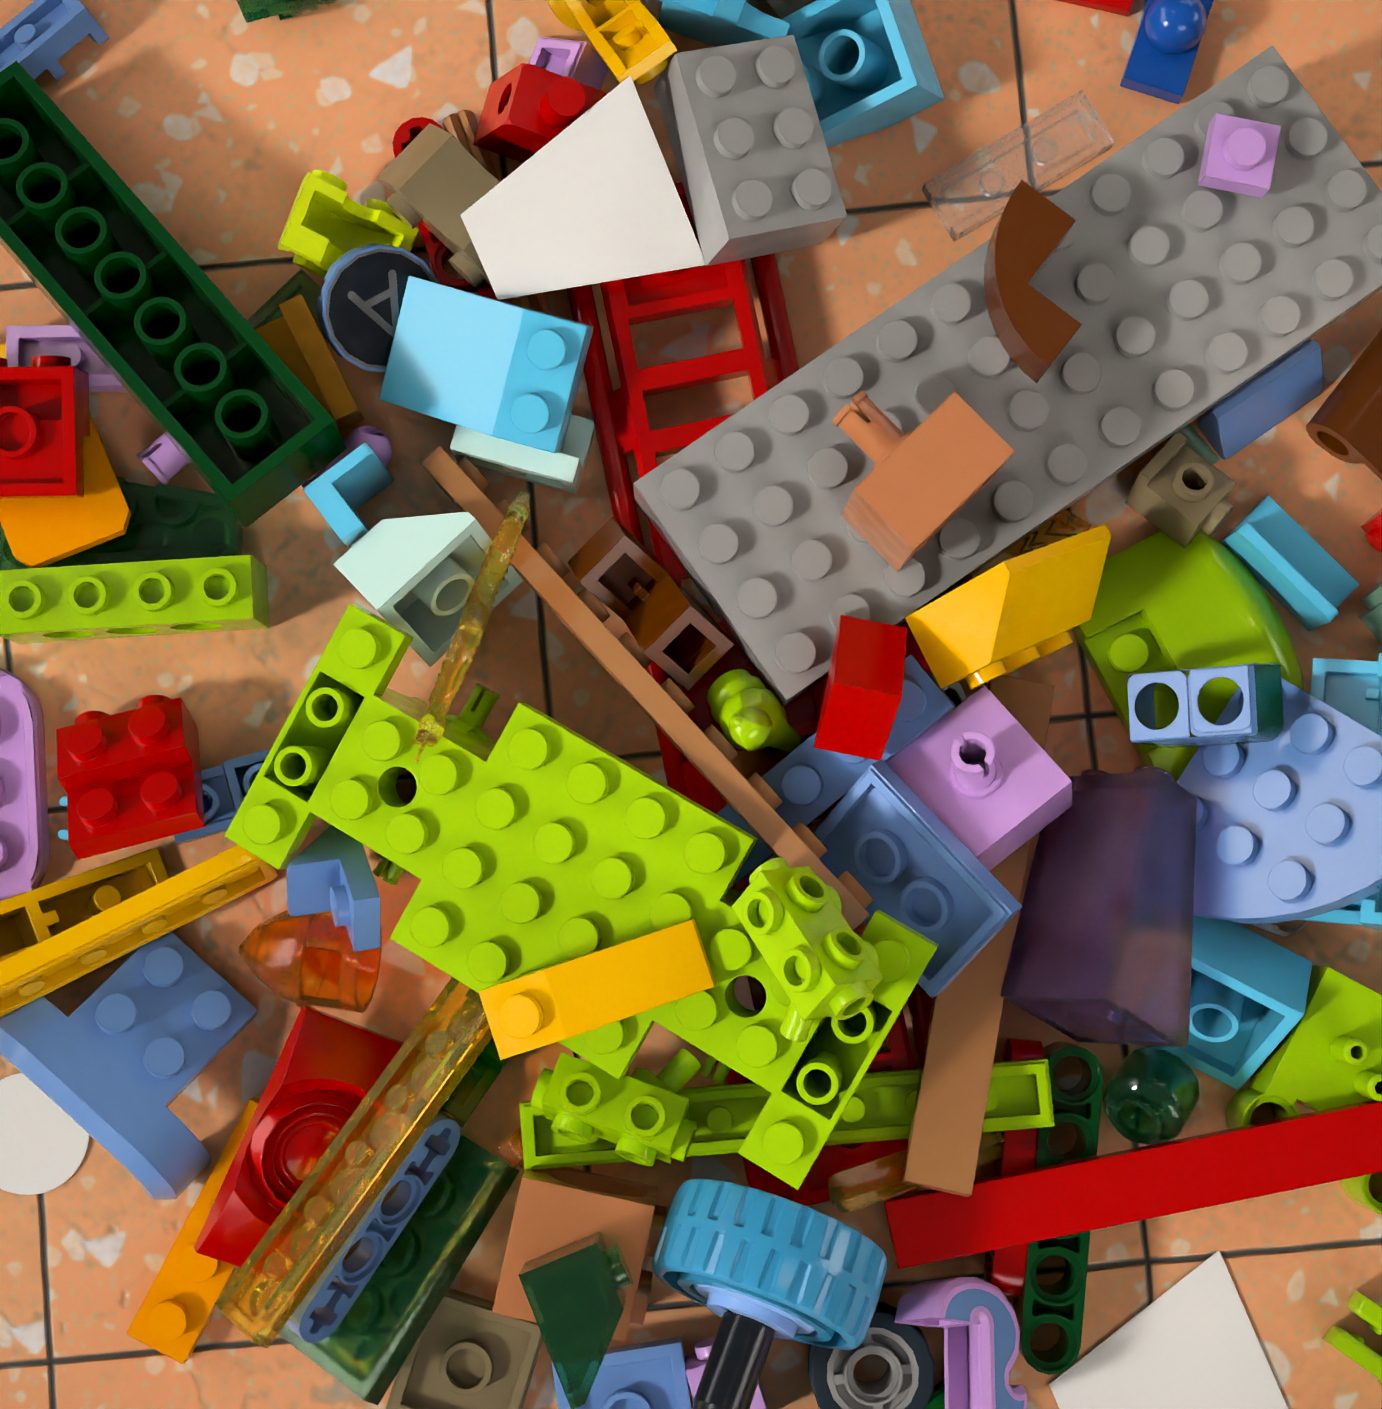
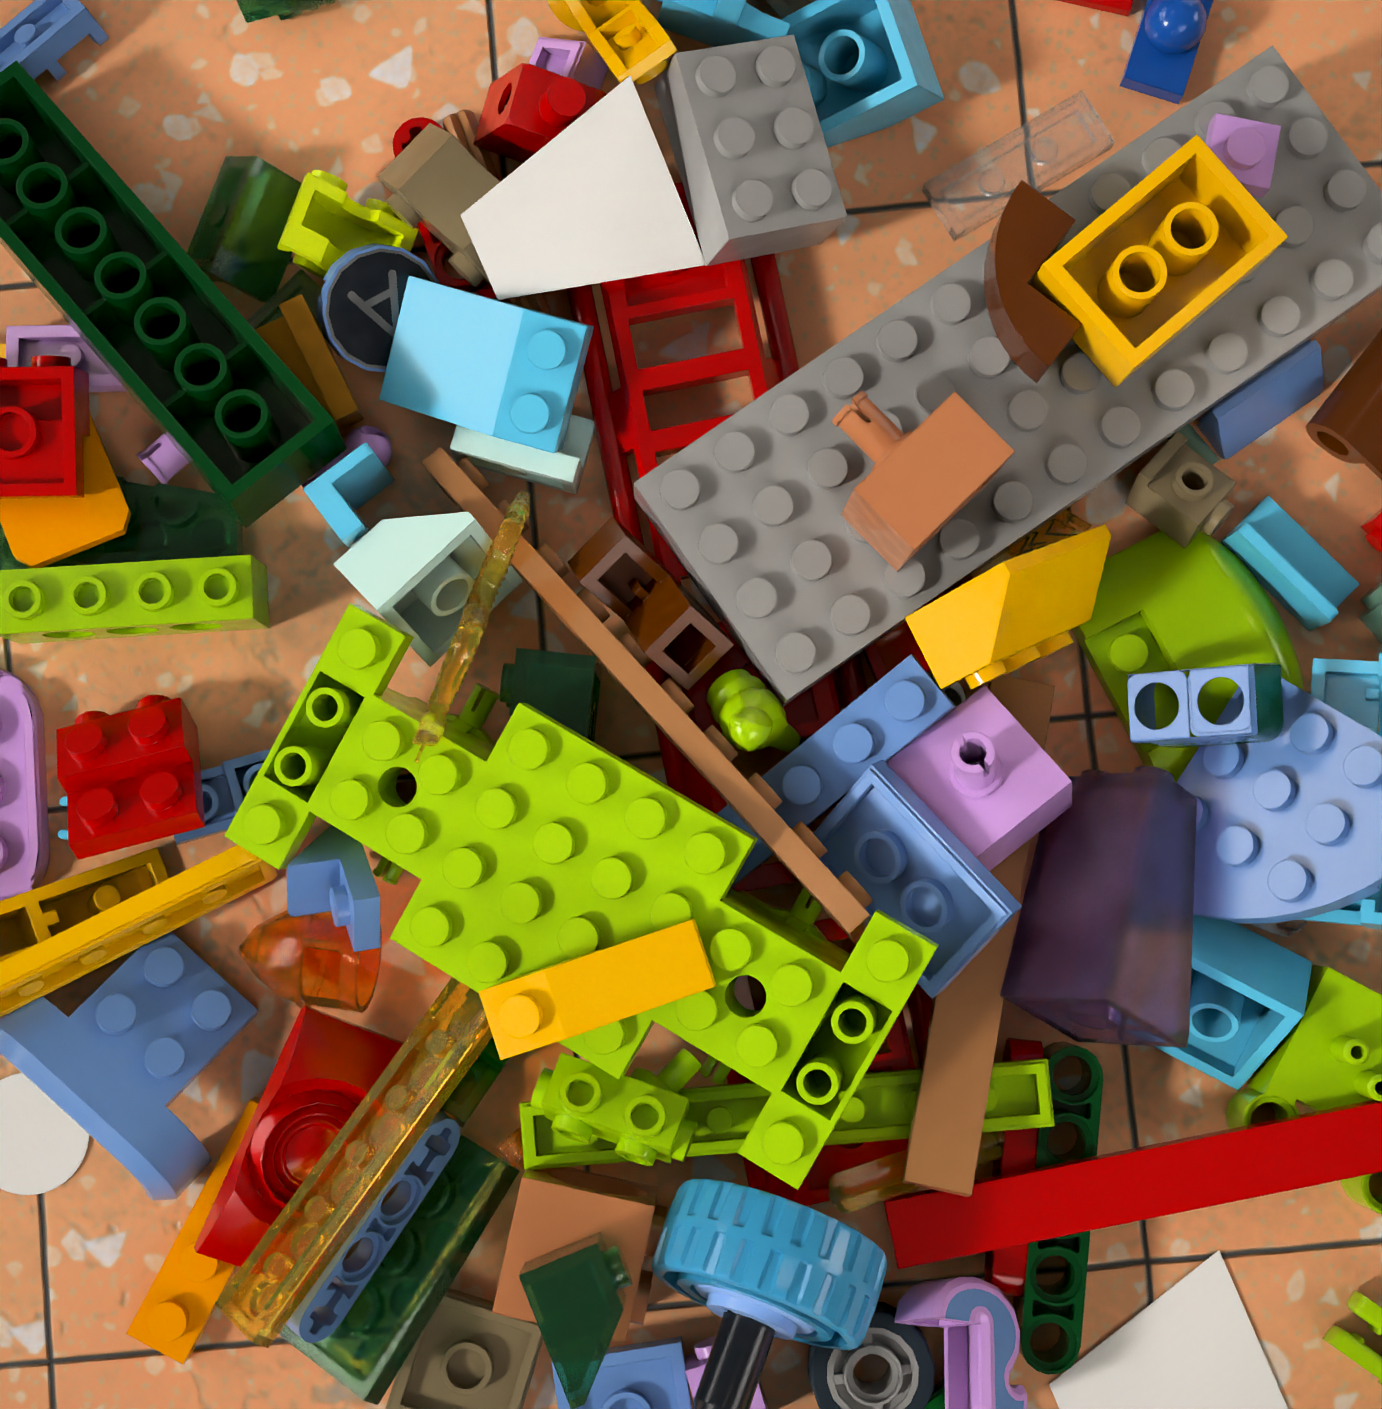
(244, 225): none -> clear green panel
(557, 685): none -> clear green slope
(807, 945): lime brick -> none
(862, 688): red slope -> none
(1151, 1096): clear green head -> none
(1158, 259): none -> yellow brick

